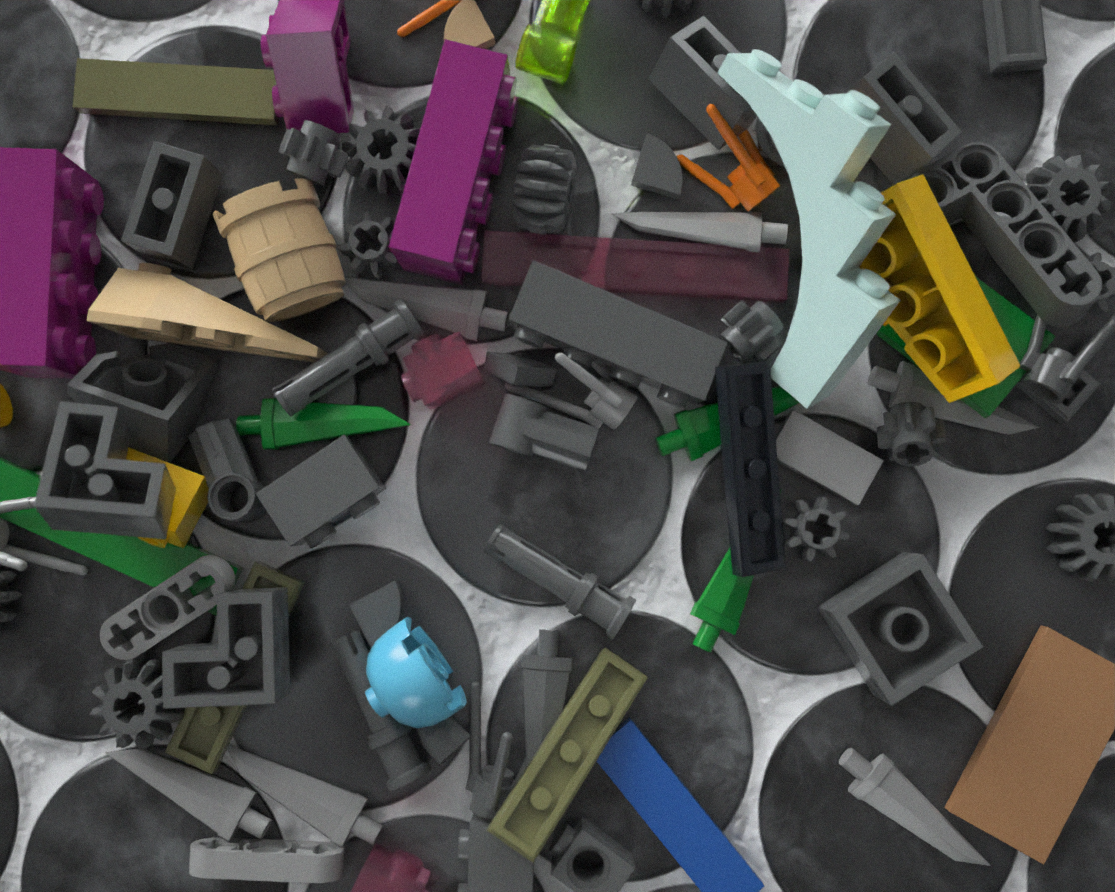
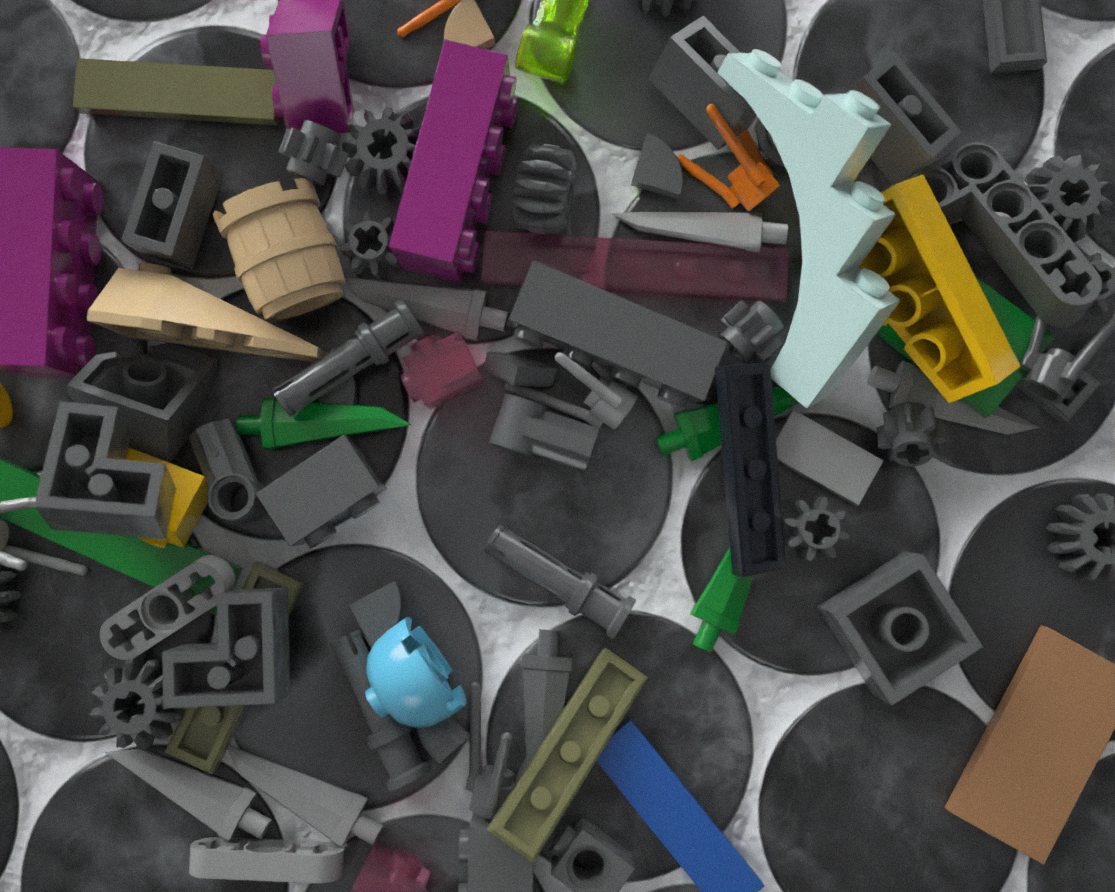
(896, 797): light grey bar -> none

